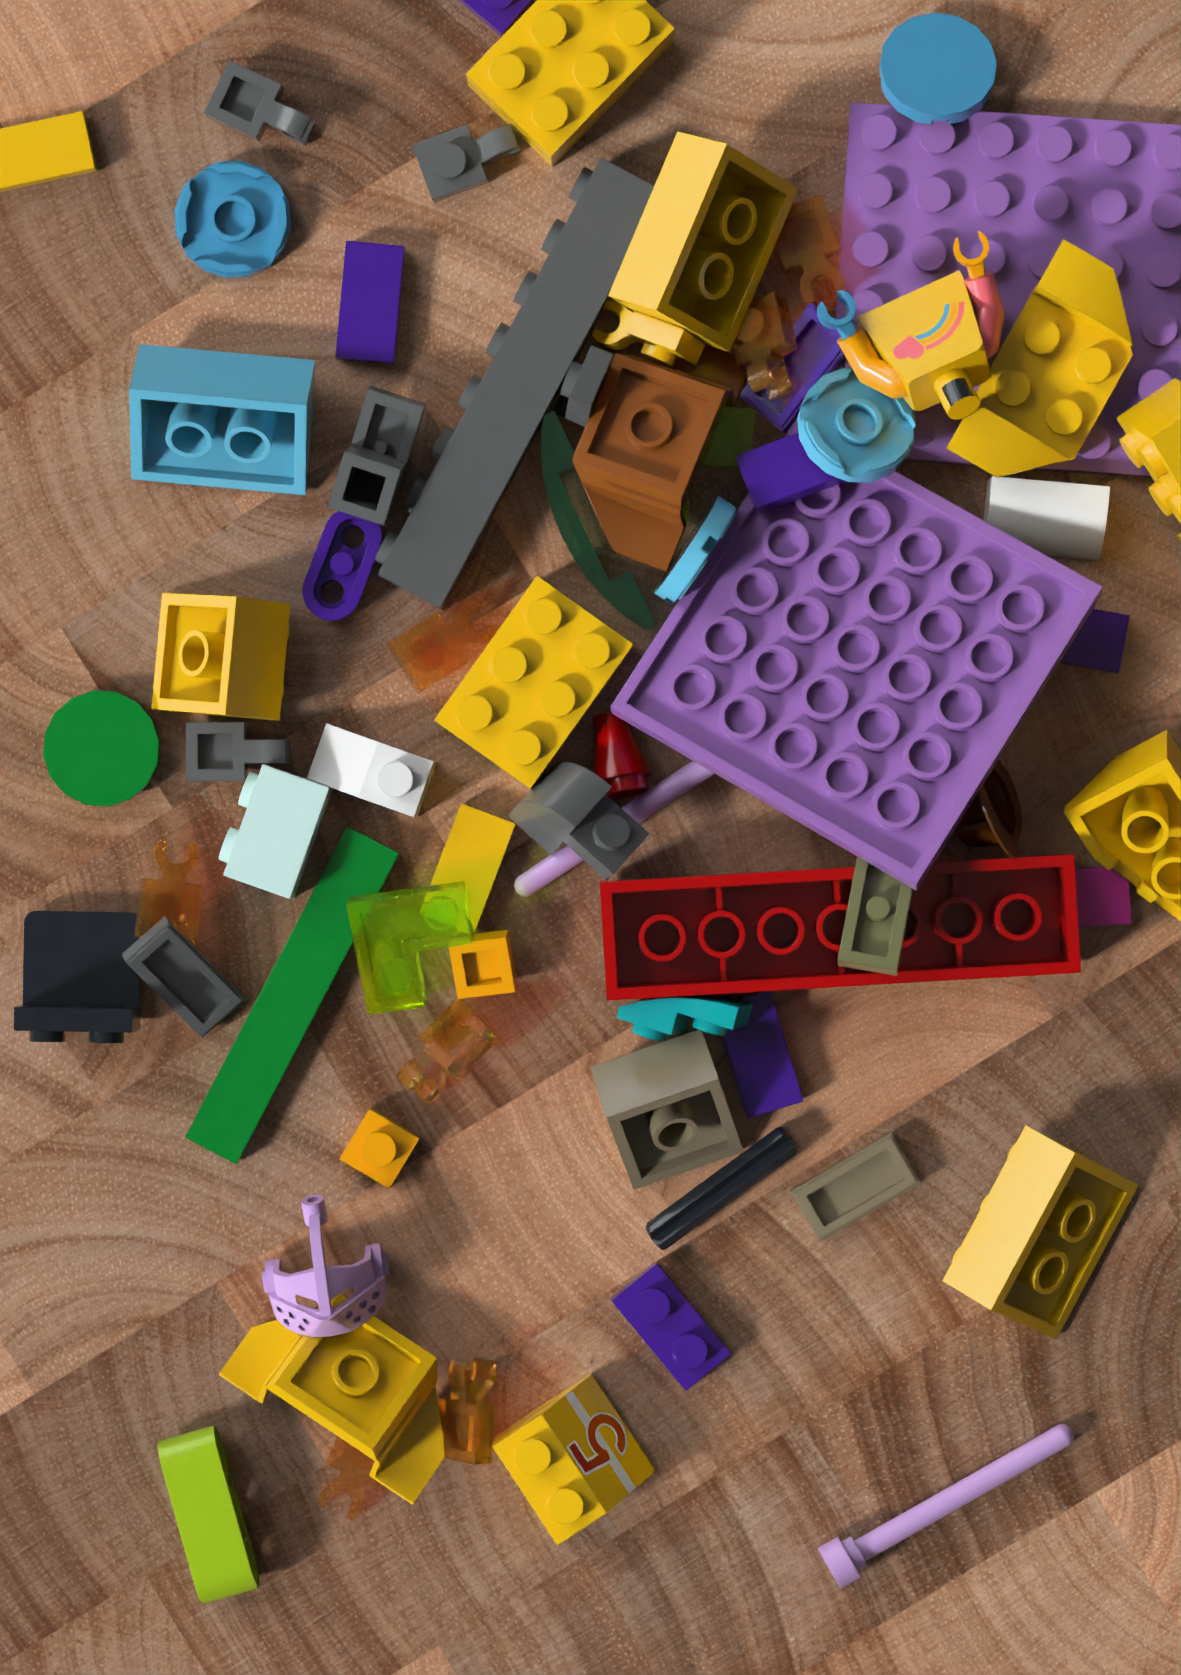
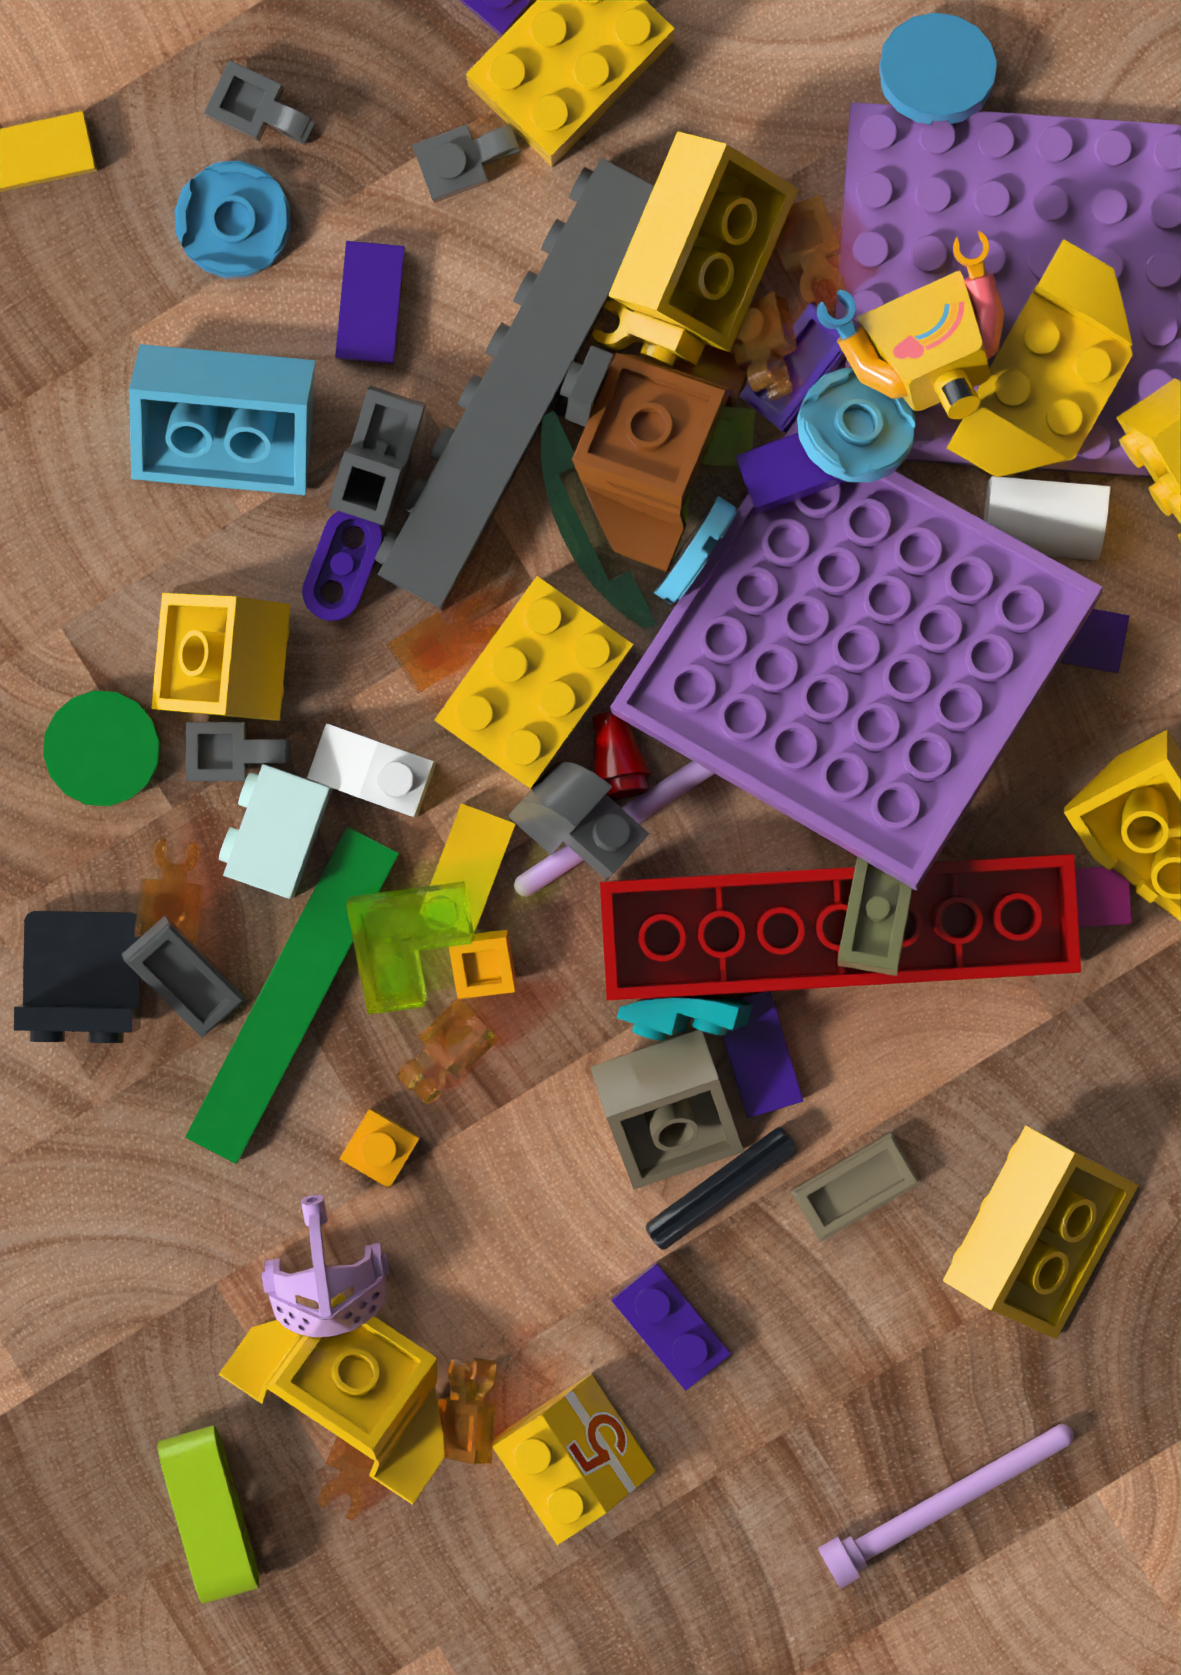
(993, 814): reddish brown piece -> none

